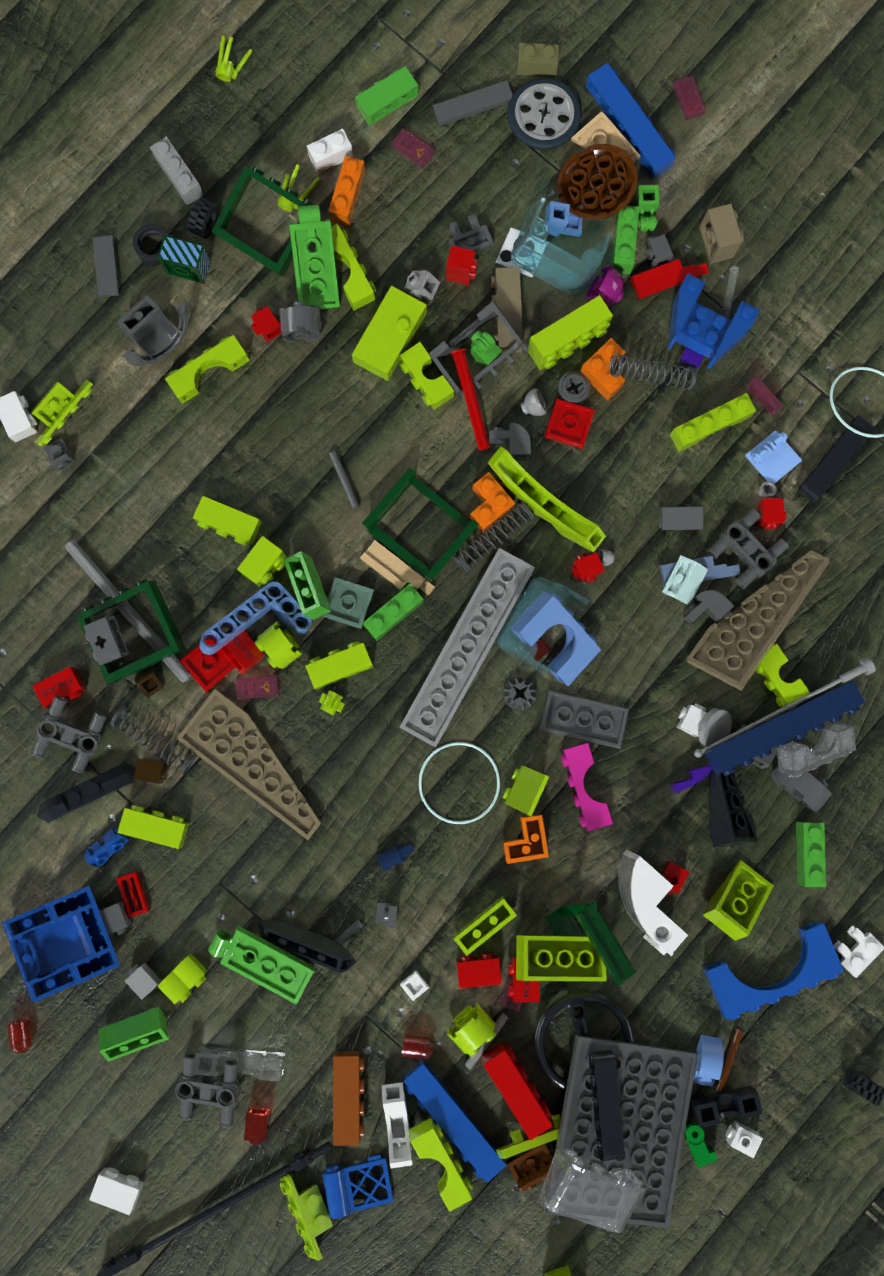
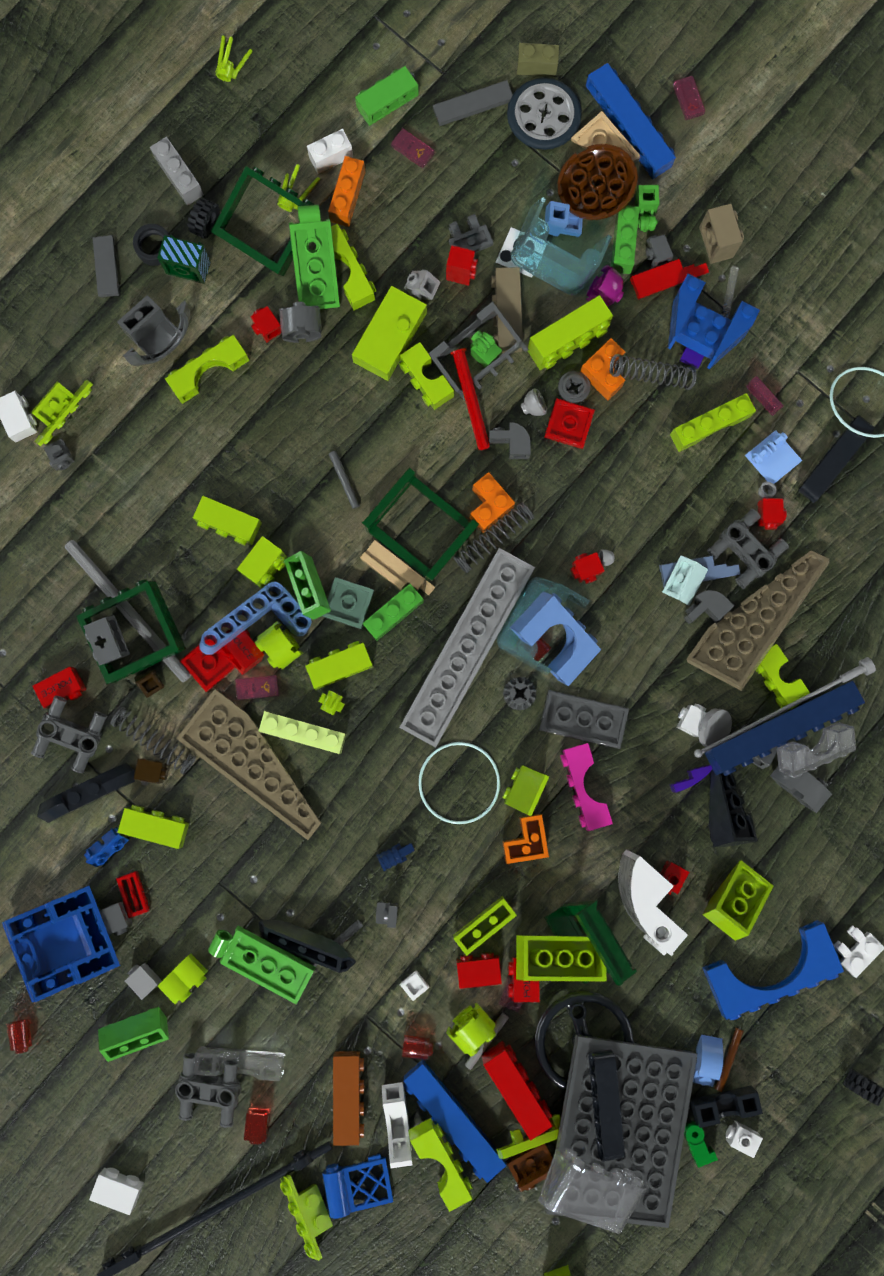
(302, 732): none -> yellowish green brick
(543, 503): lime arch -> none
(680, 518): dark grey hinge -> none
(811, 854): bright green brick -> none

